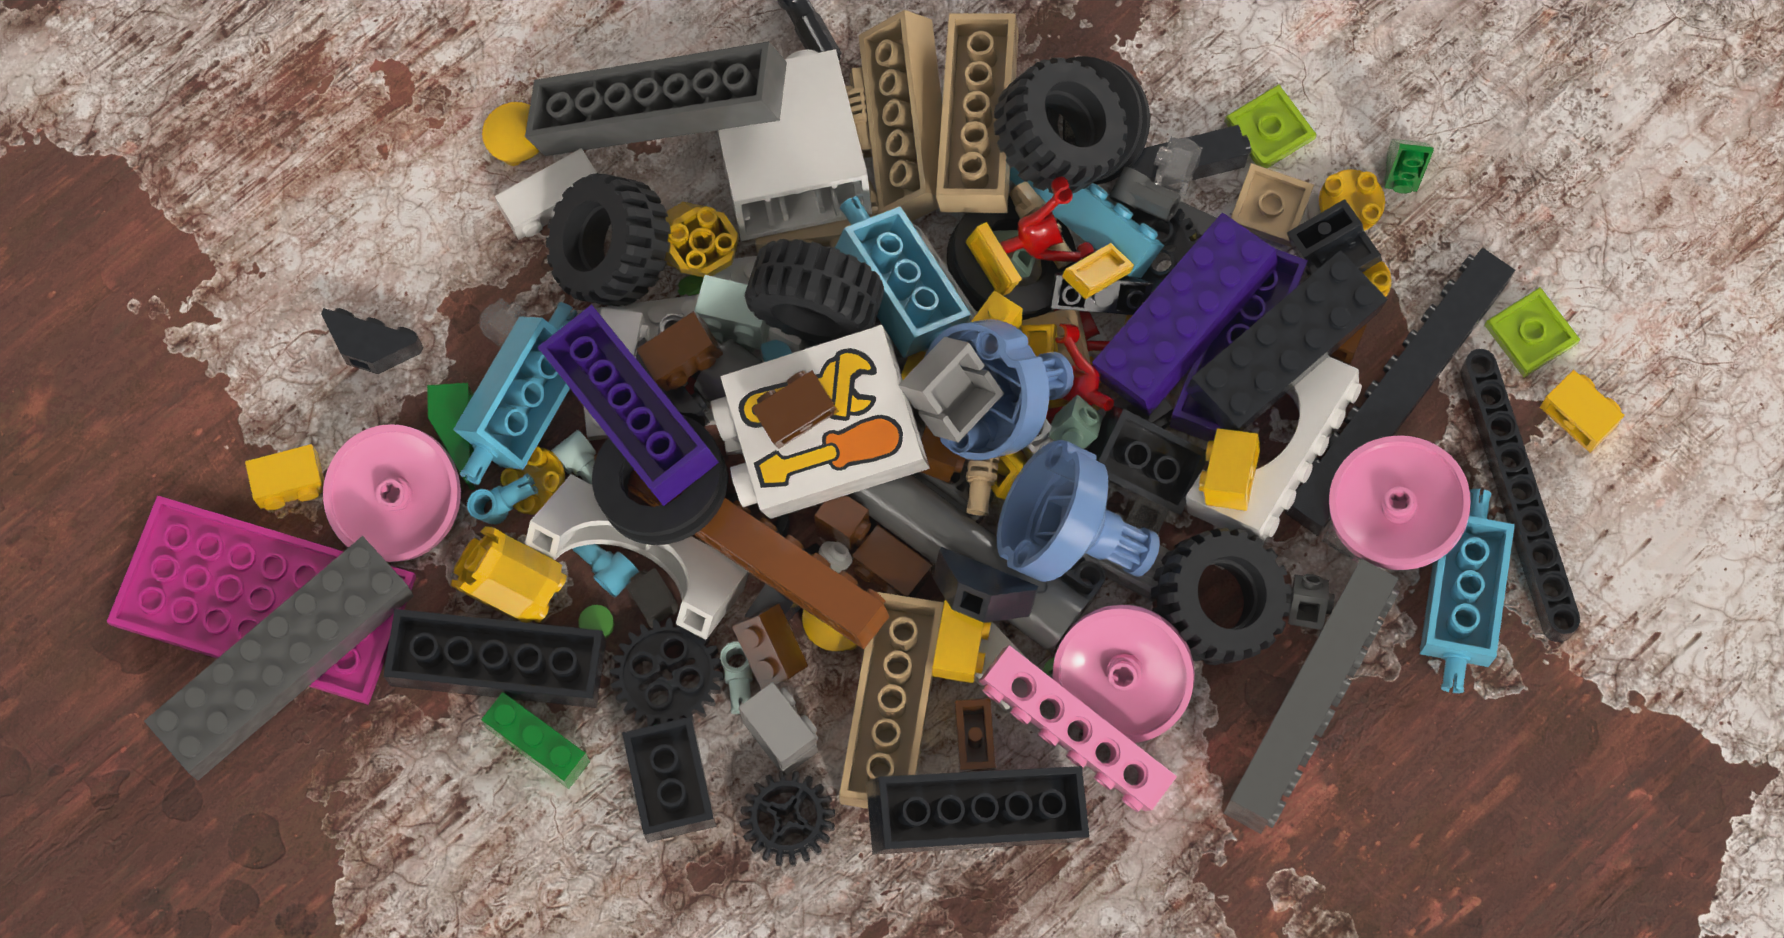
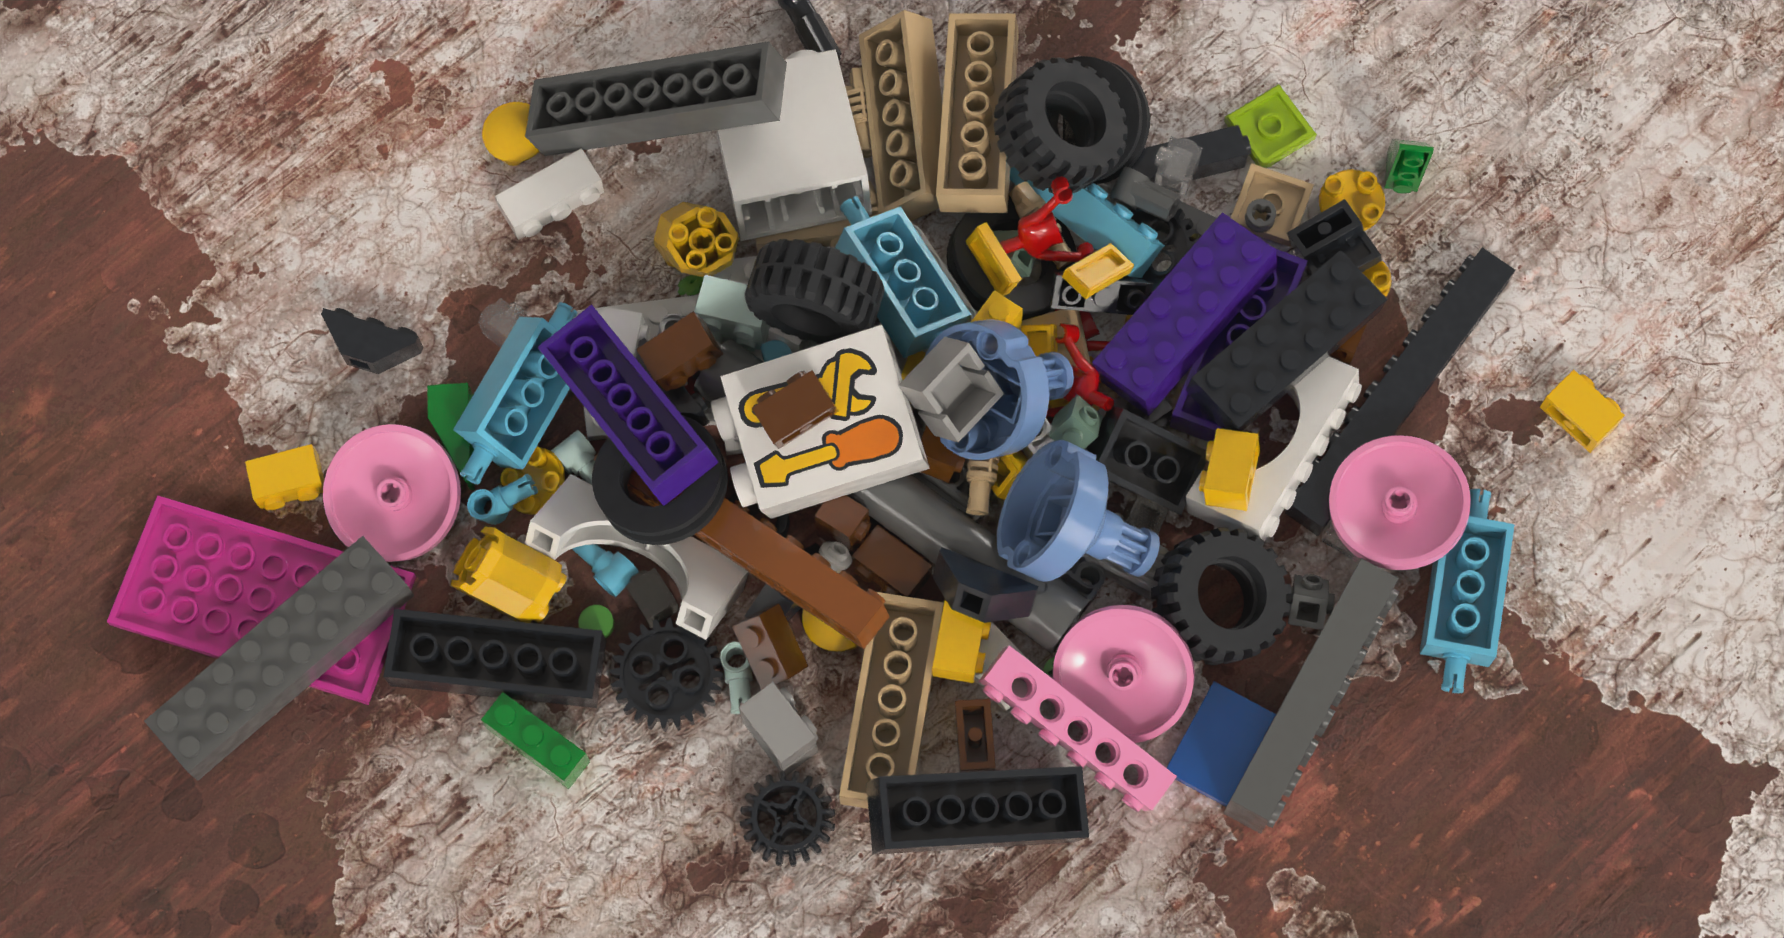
(636, 244): black tyre -> none
(669, 779): black brick -> none
(1220, 743): none -> blue tile
(1261, 206): none -> dark grey bush
(1515, 509): black beam -> none
(1532, 332): lime tile -> none

